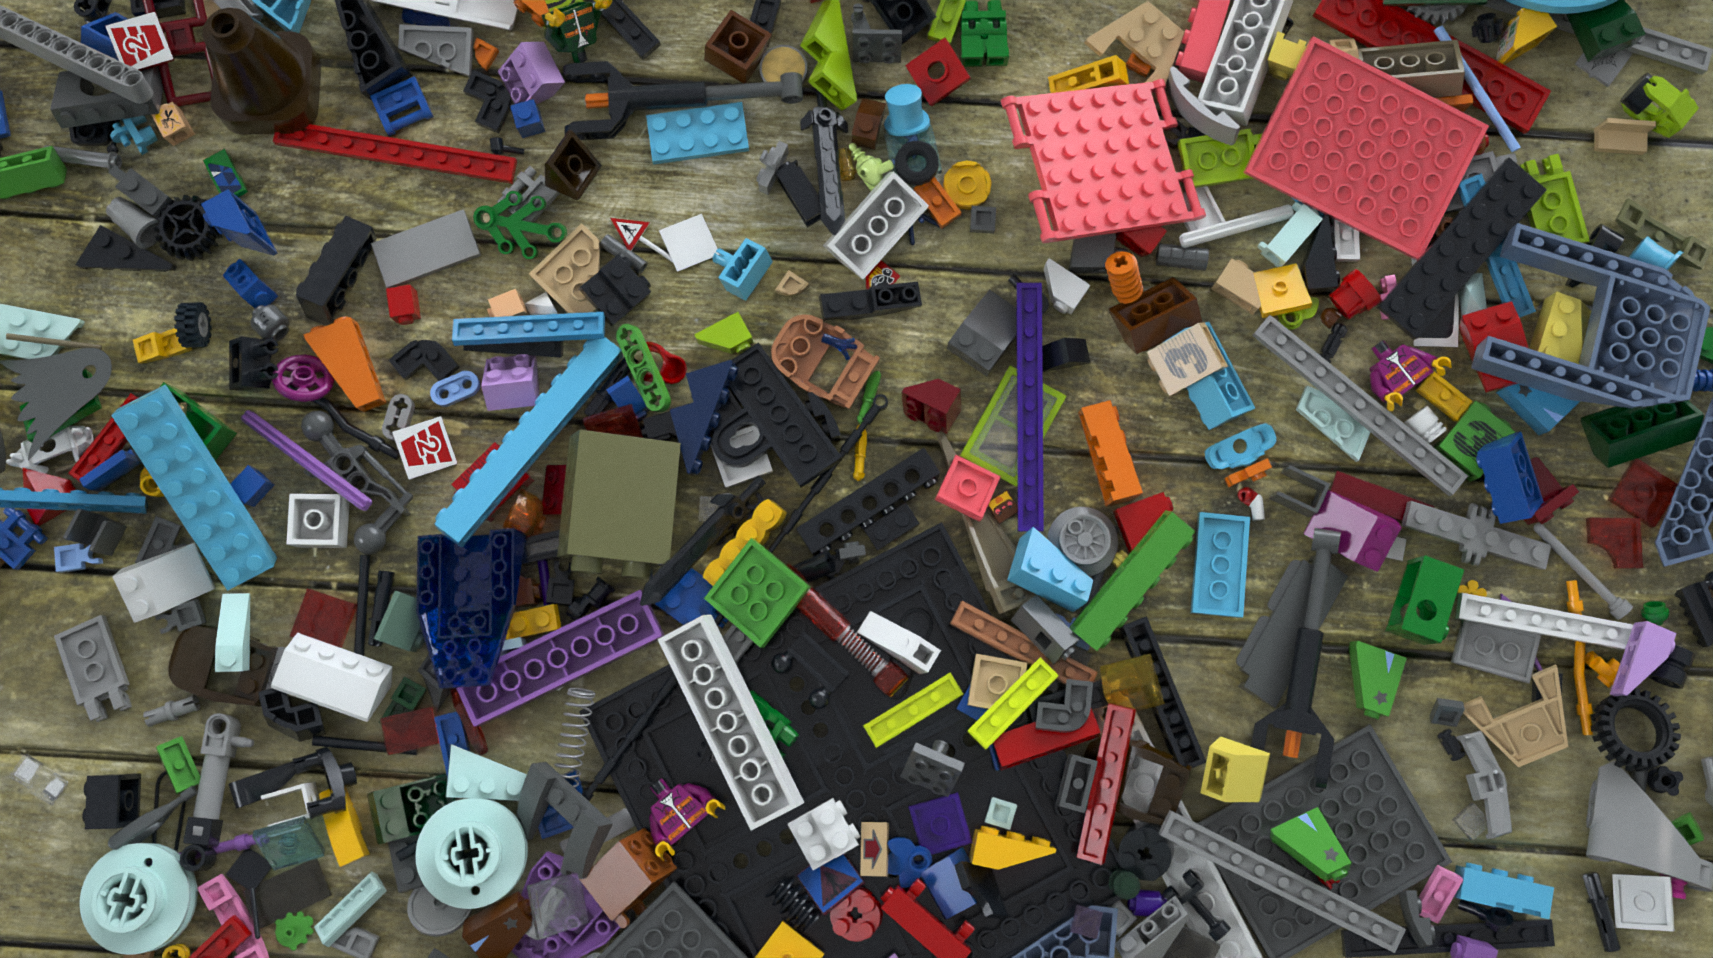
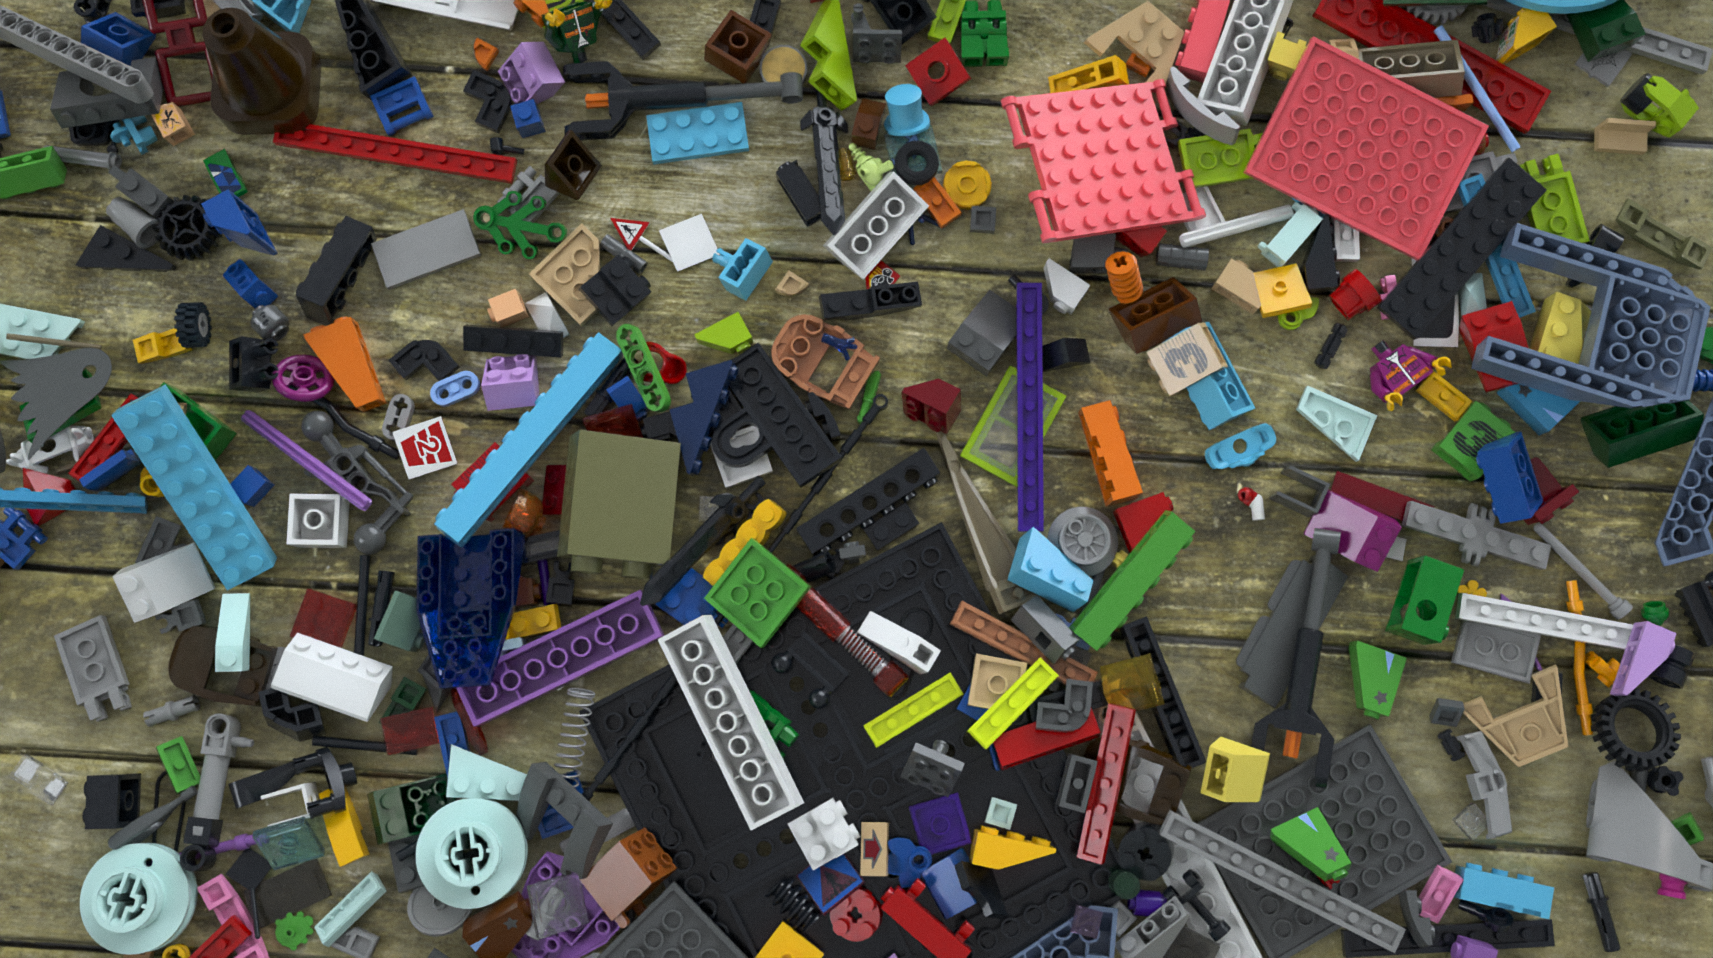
(73, 557): light blue plate -> none
(95, 530): dark grey piece -> none
(140, 42): tile -> none
(403, 304): red brick -> none
(424, 19): clear blue axle -> none
(439, 45): light grey wing -> none
(528, 328): dark azure plate -> none
(594, 597): black connector -> none
(678, 812): torso -> none
(773, 161): light grey plate -> none
(860, 451): yellow piece -> none
(967, 488): coral tile -> none
(1002, 506): reddish brown tile -> none
(1220, 565): medium azure plate -> none
(1254, 472): orange plate -> none
(1330, 316): reddish brown hinge -> none
(1360, 405): light grey plate -> none
(1425, 424): white piece -> none
(1619, 539): clear red tile -> none
(1643, 492): clear red tile -> none
(1643, 902): white plate -> none
(1654, 254): medium azure piece -> none

